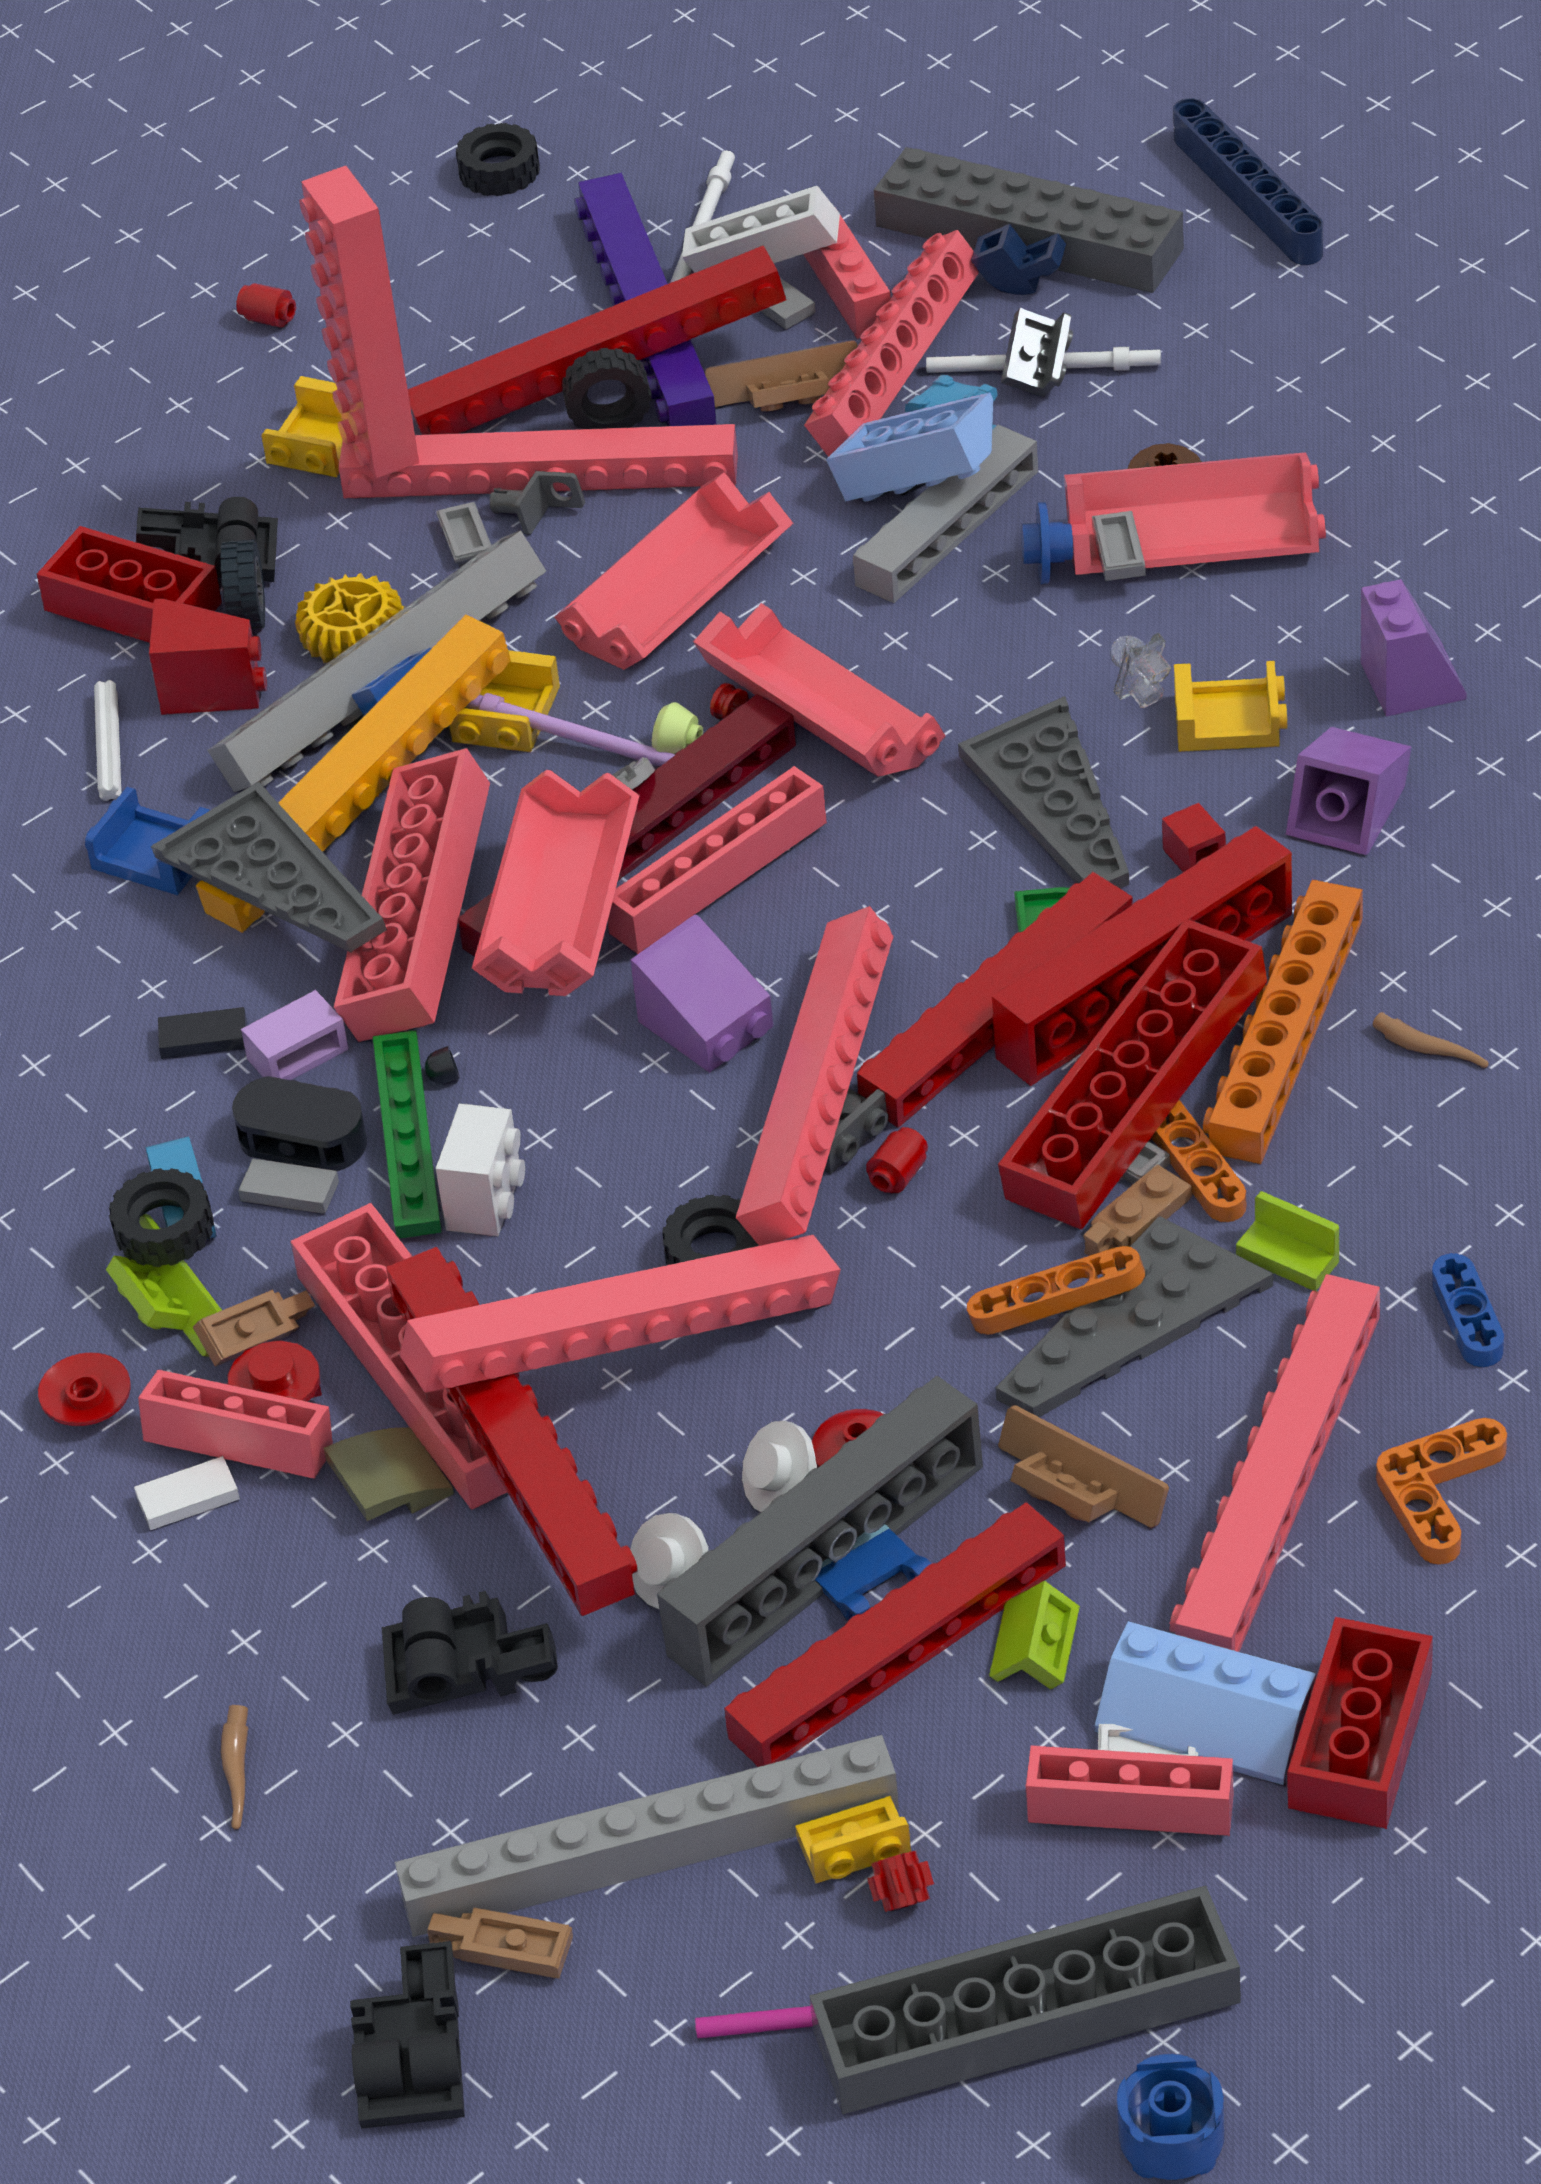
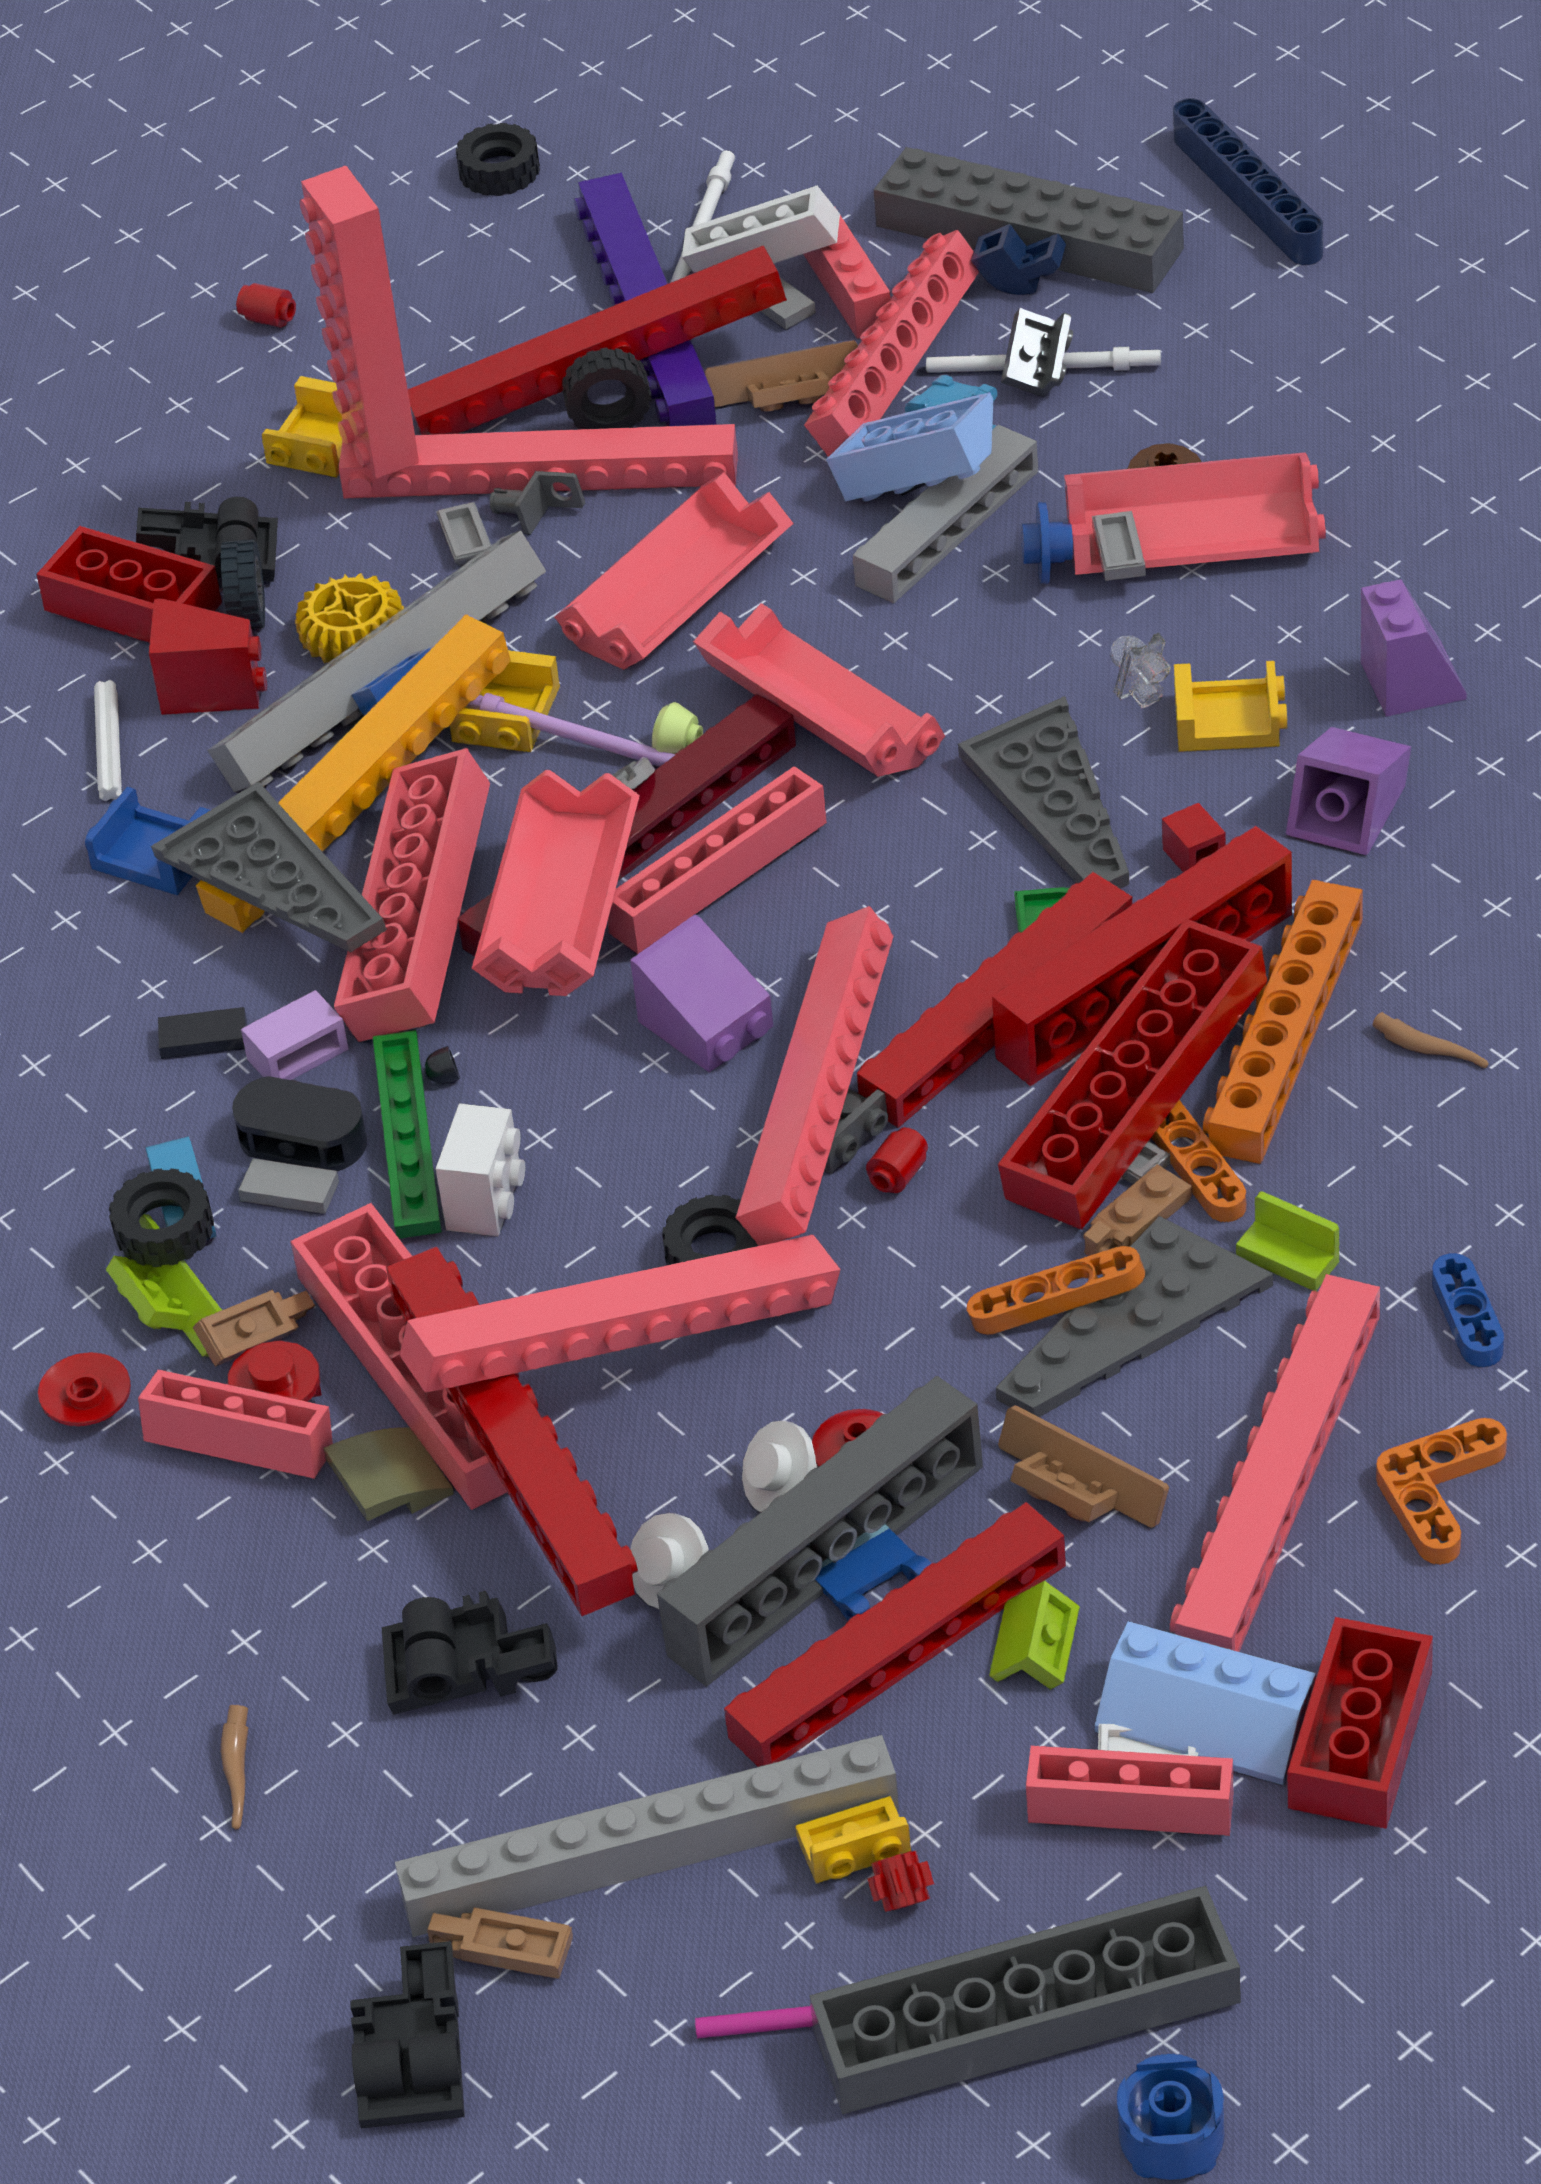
(186, 1493): white tile -> none
(726, 700): red bush -> none

